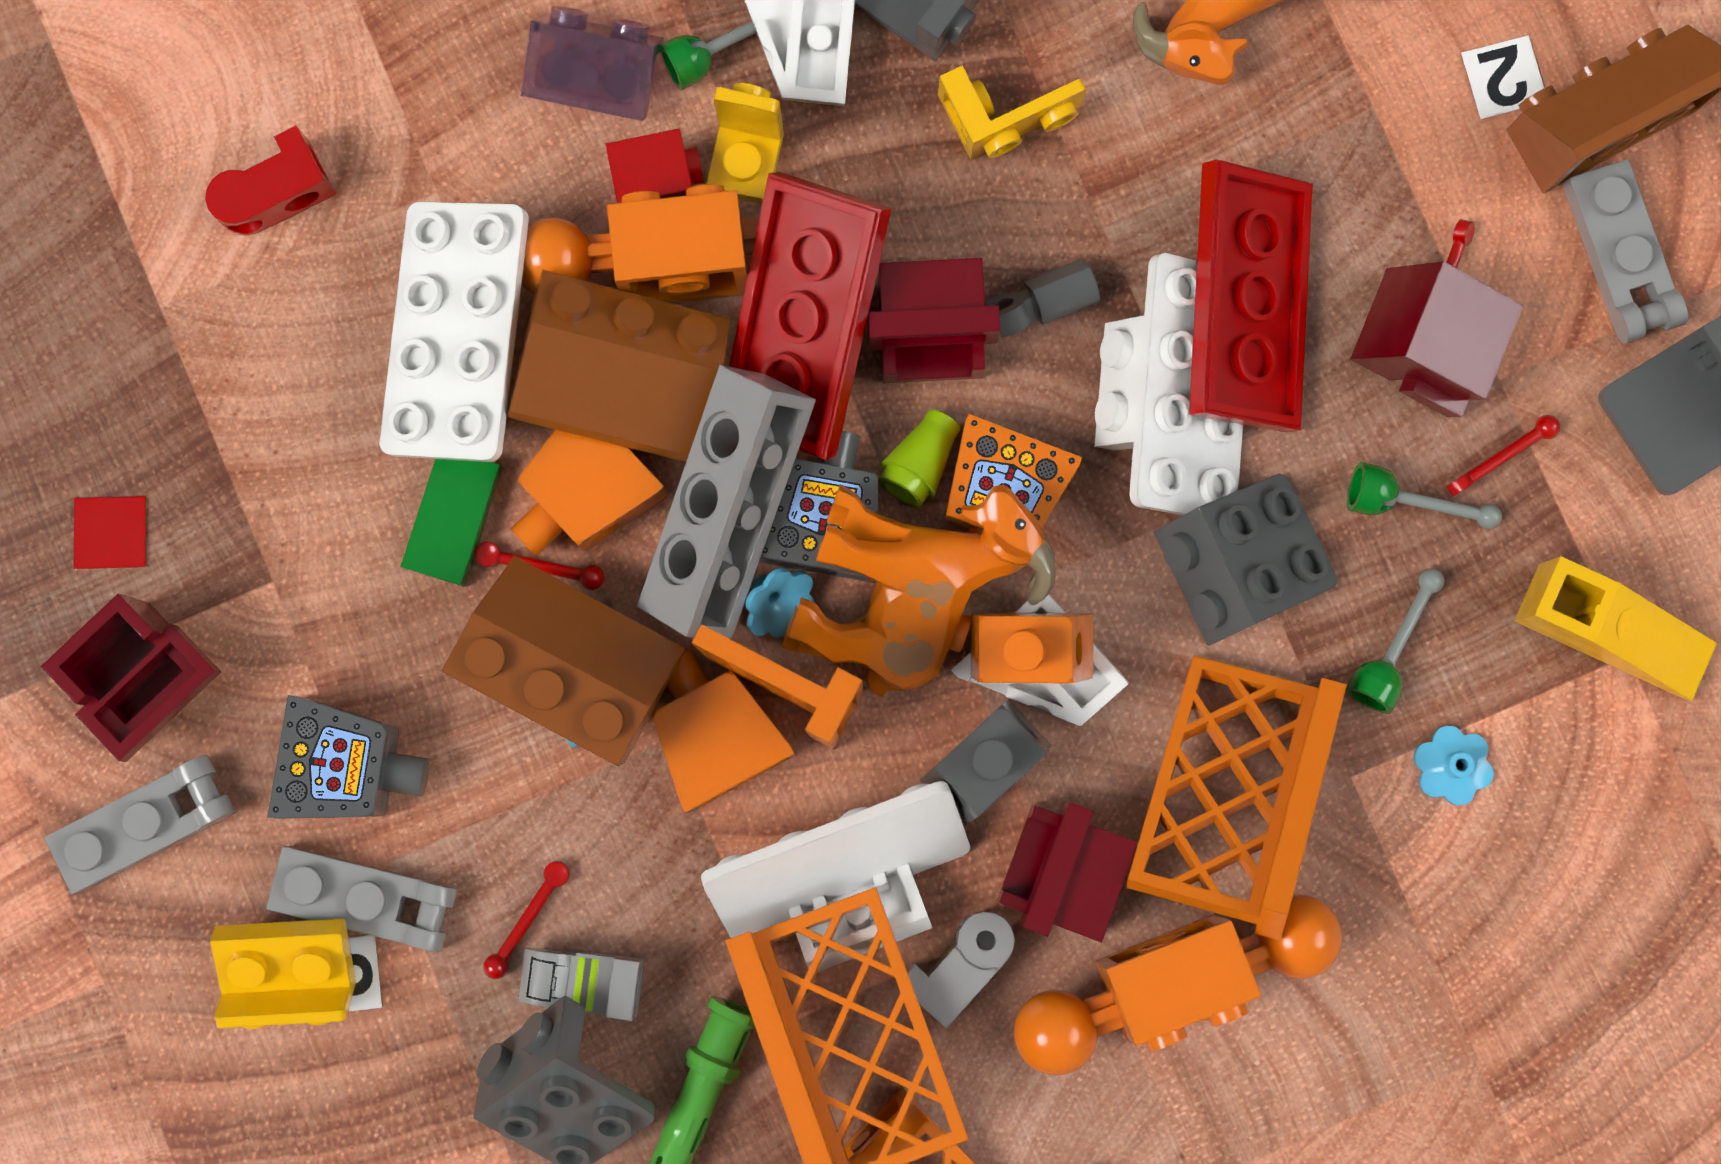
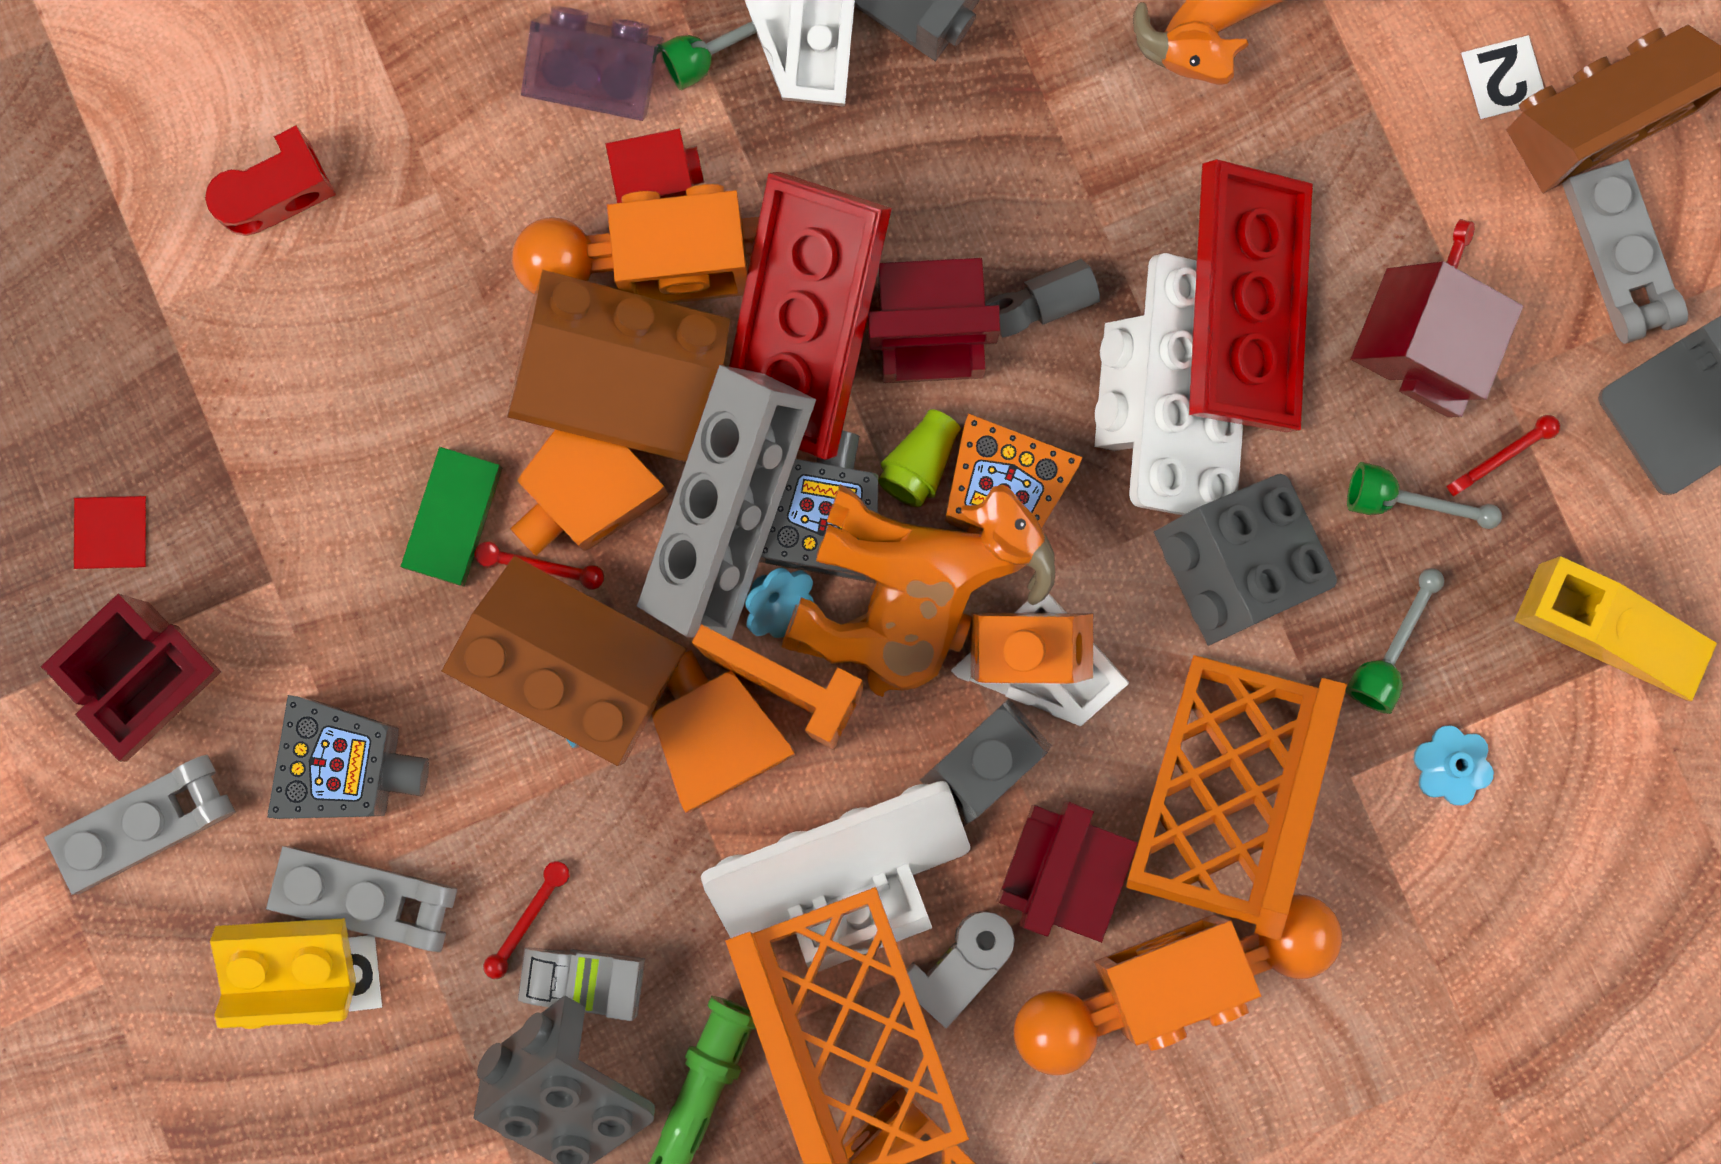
(454, 331): white bracket -> none
(746, 140): yellow bracket -> none
(971, 106): yellow bracket -> none

